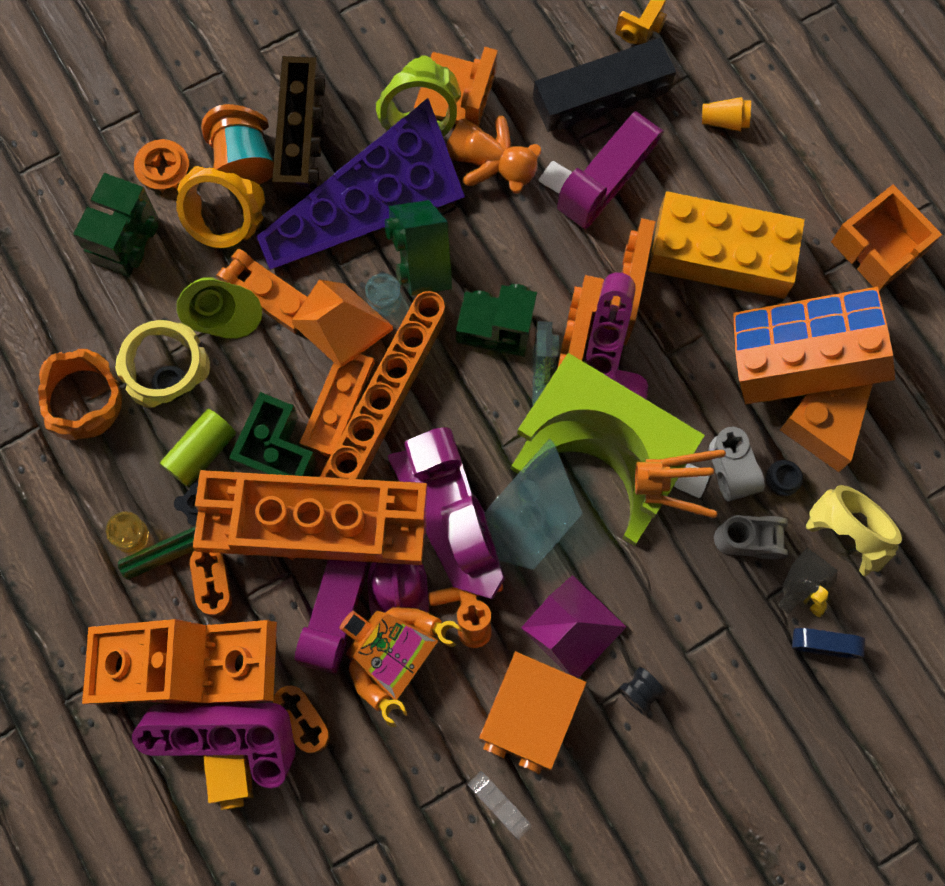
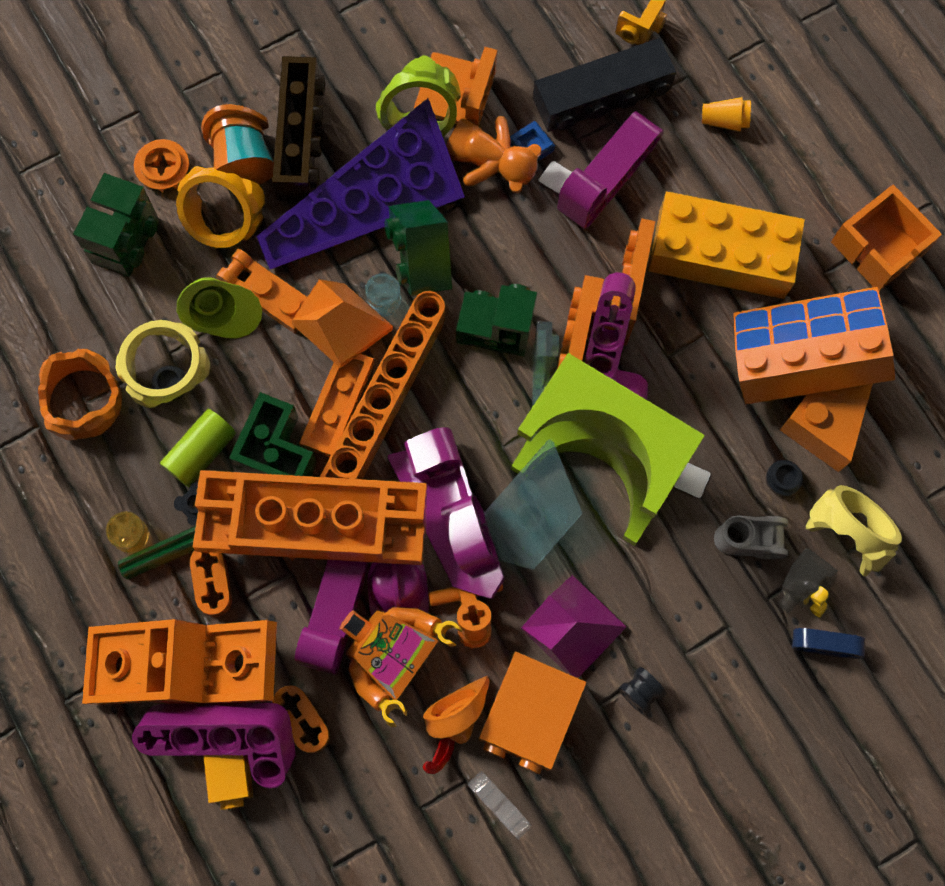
(453, 720): none -> orange piece
(532, 135): none -> blue tile
(655, 476): orange plant -> none
(737, 471): light grey piece -> none

